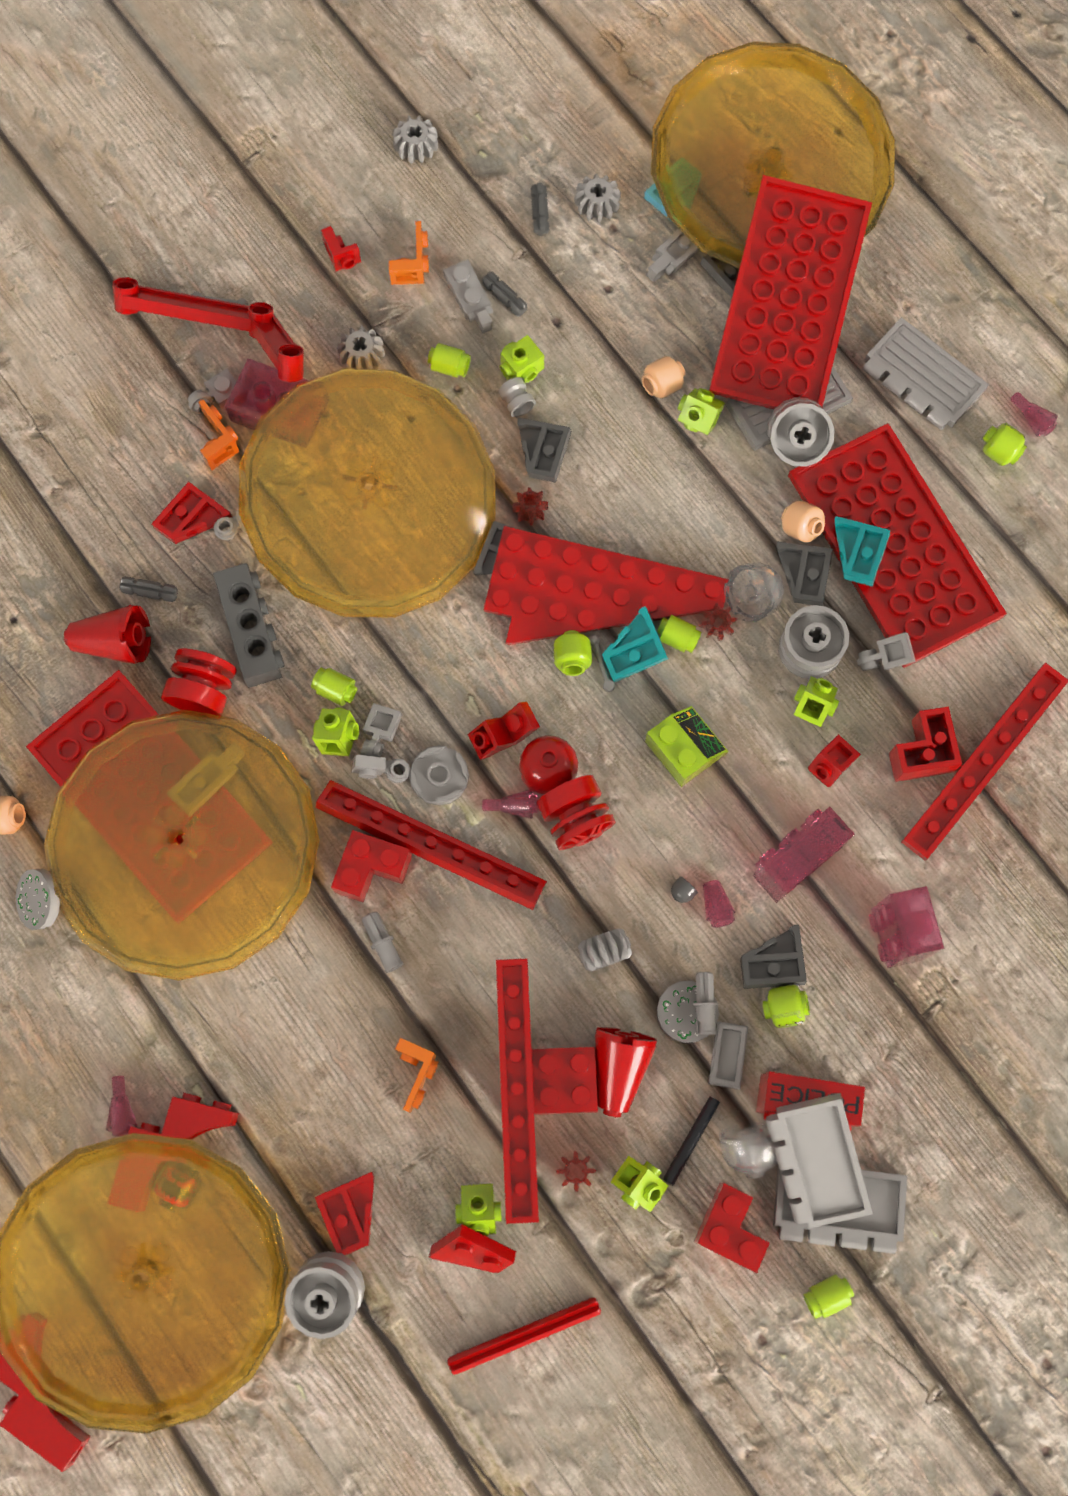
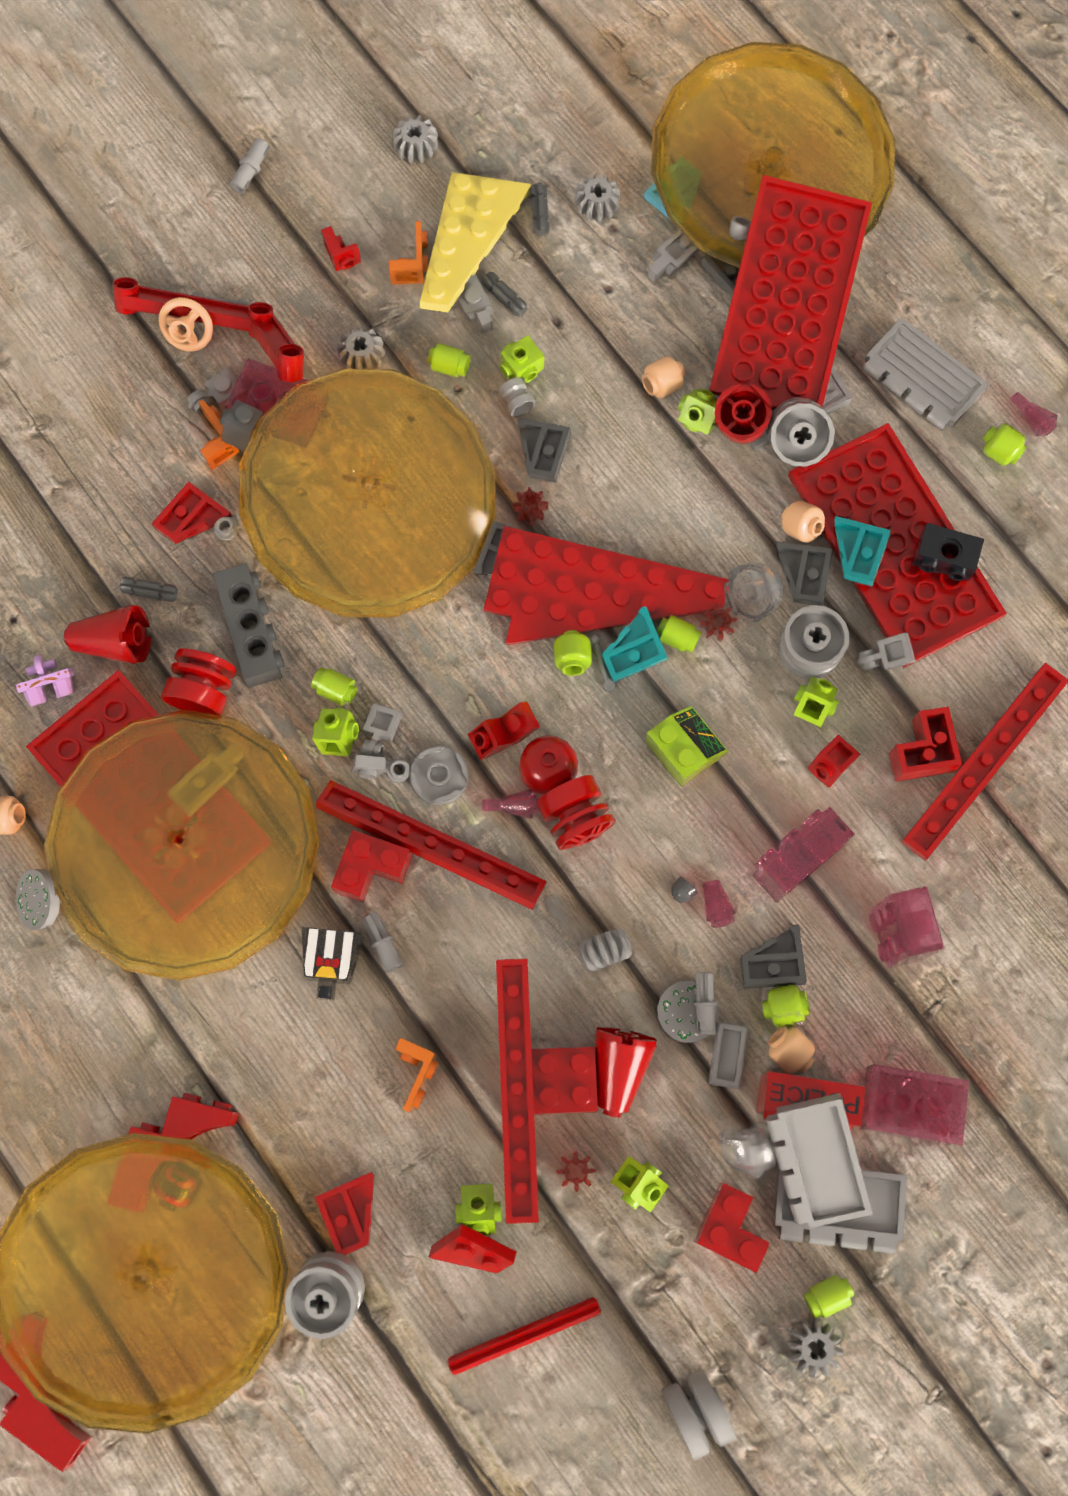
(33, 688): none -> lavender hips
(120, 1111): clear pink cone -> none
(176, 334): none -> light nougat piece
(239, 424): none -> dark grey brick
(249, 165): none -> light grey pin
(330, 958): none -> torso
(468, 229): none -> light yellow wing
(691, 1140): black bar -> none
(698, 1414): none -> light grey wheel
(739, 228): none -> light grey hinge
(743, 413): none -> red cylinder
(791, 1050): none -> light nougat head
(803, 1351): none -> light grey gear
(914, 1105): none -> clear pink brick
(962, 546): none -> black brick

